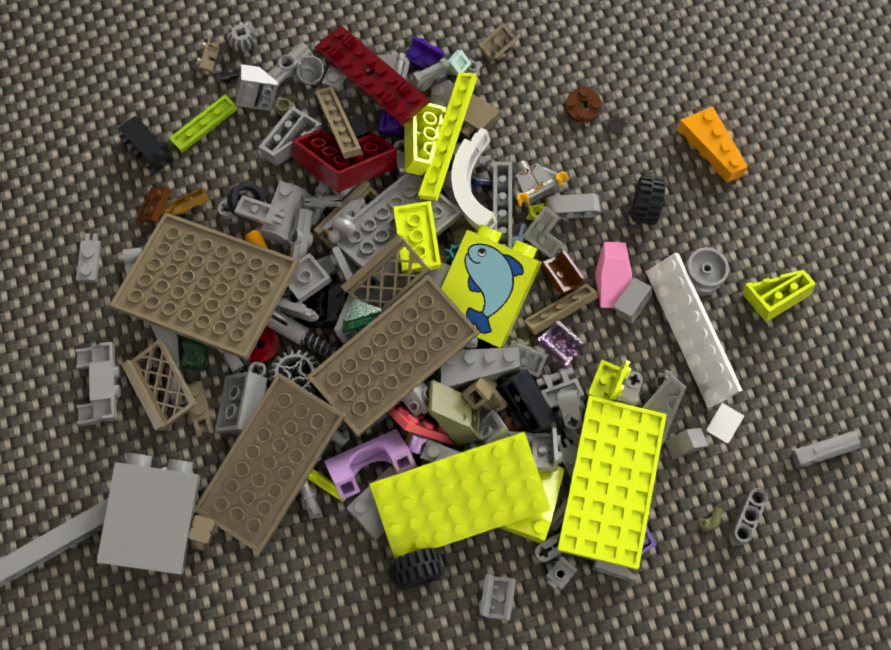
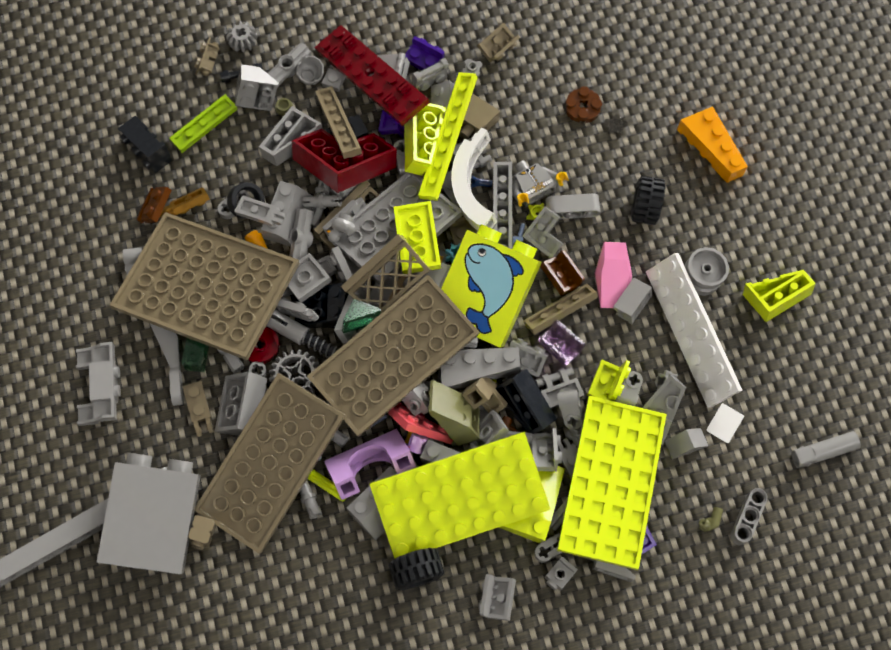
(89, 259): light grey hinge -> none
(148, 397): dark tan fence -> none
(458, 63): light aqua panel -> none

